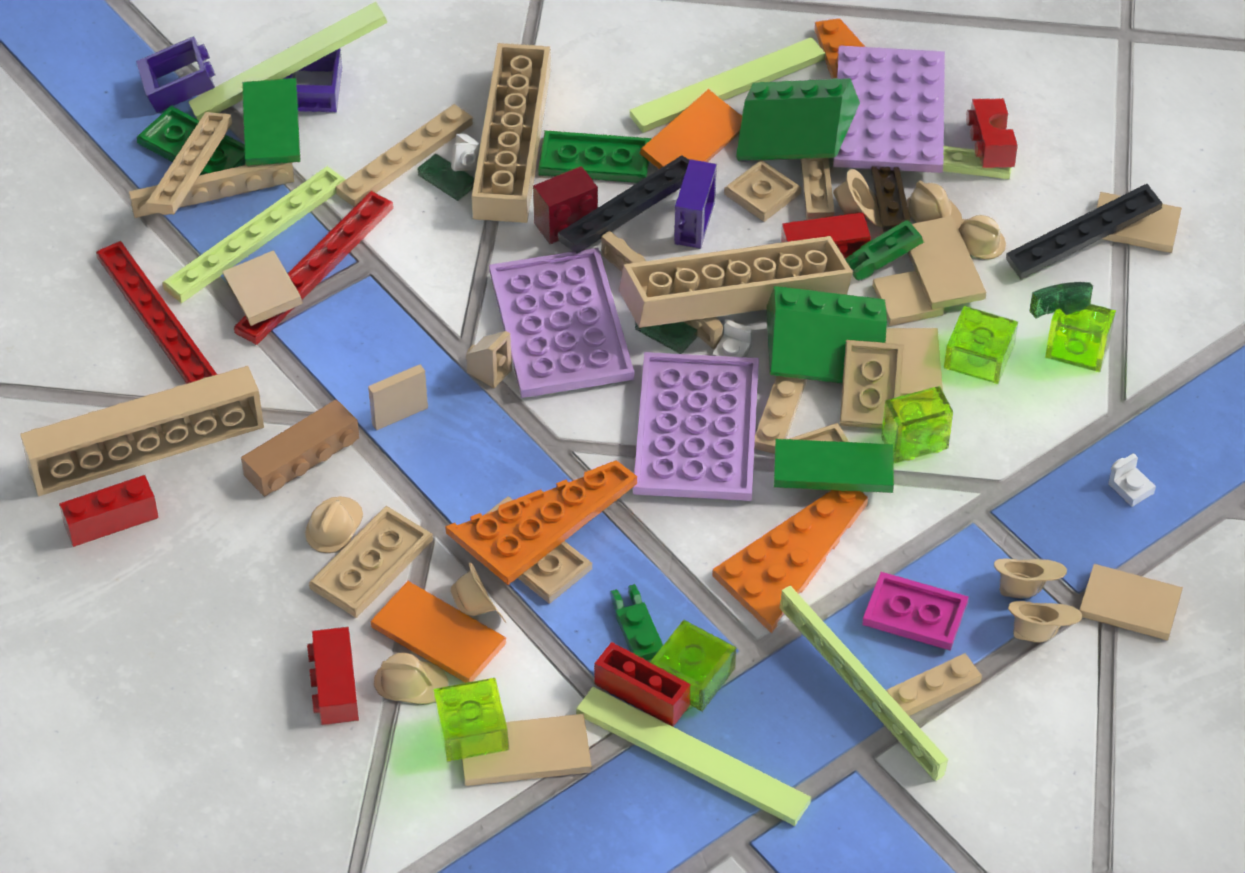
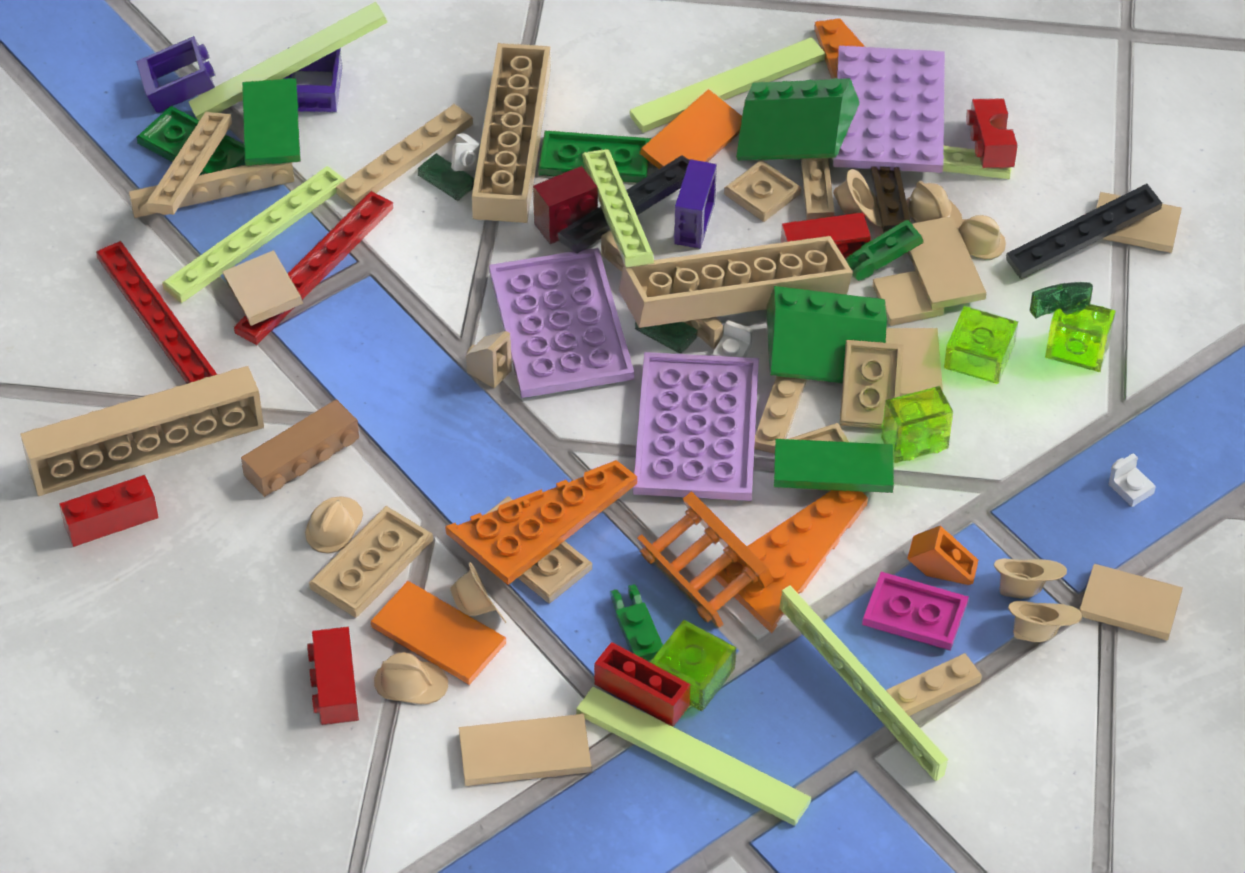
(398, 397): tan tile -> none
(471, 719): clear neon green brick -> none
(618, 209): none -> yellowish green tile
(715, 532): none -> orange fence
(942, 556): none -> orange slope

